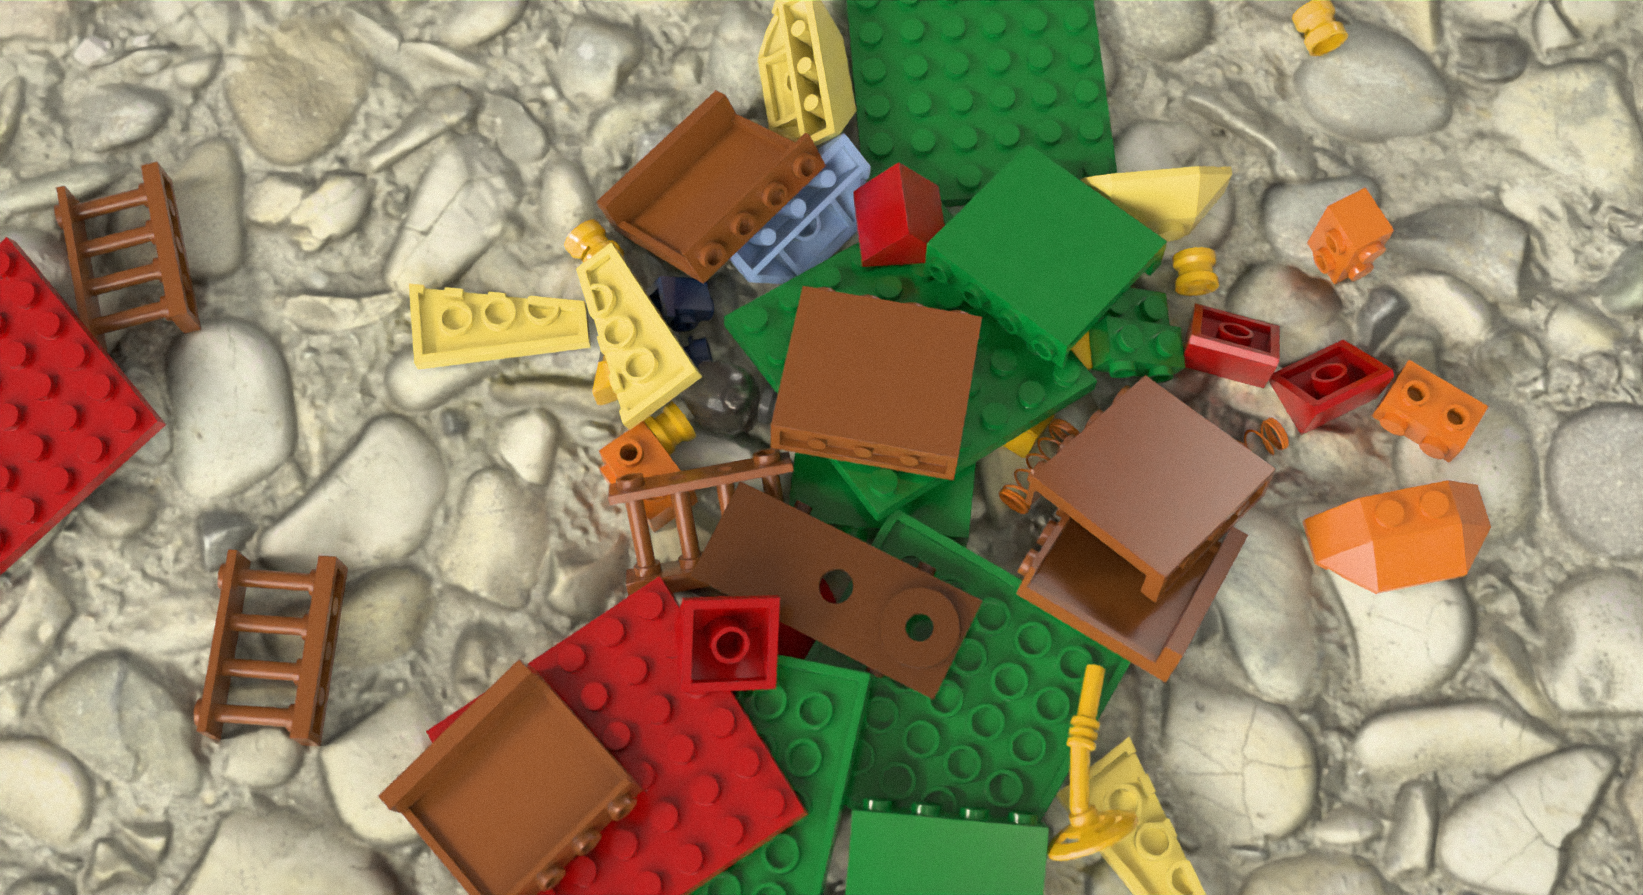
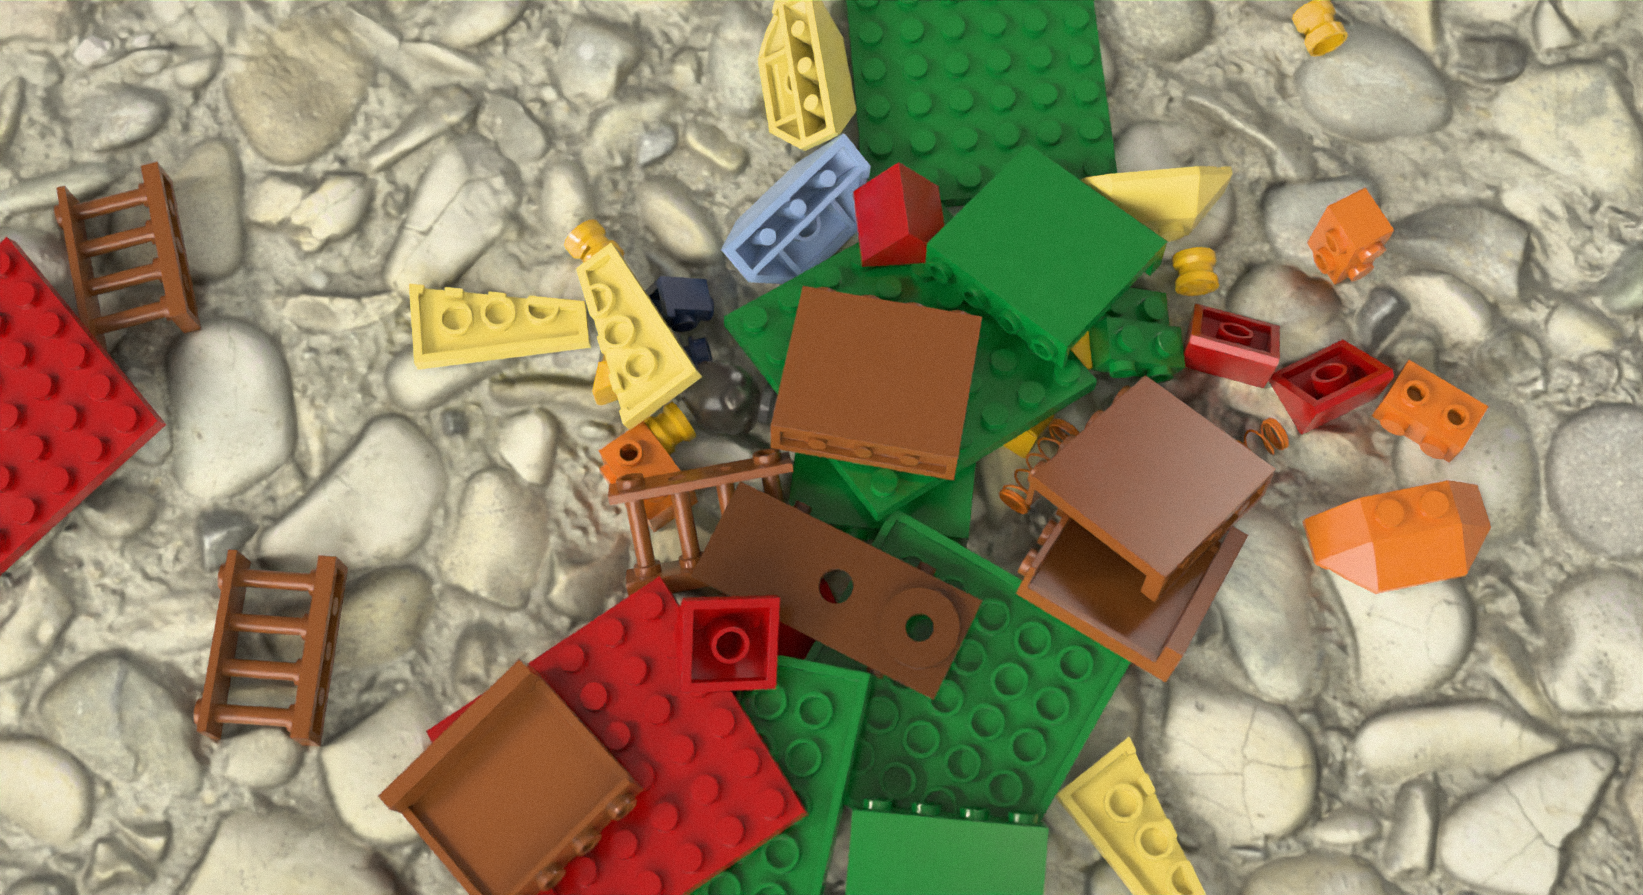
(709, 187): dark orange panel -> none
(1089, 826): yellow dish -> none

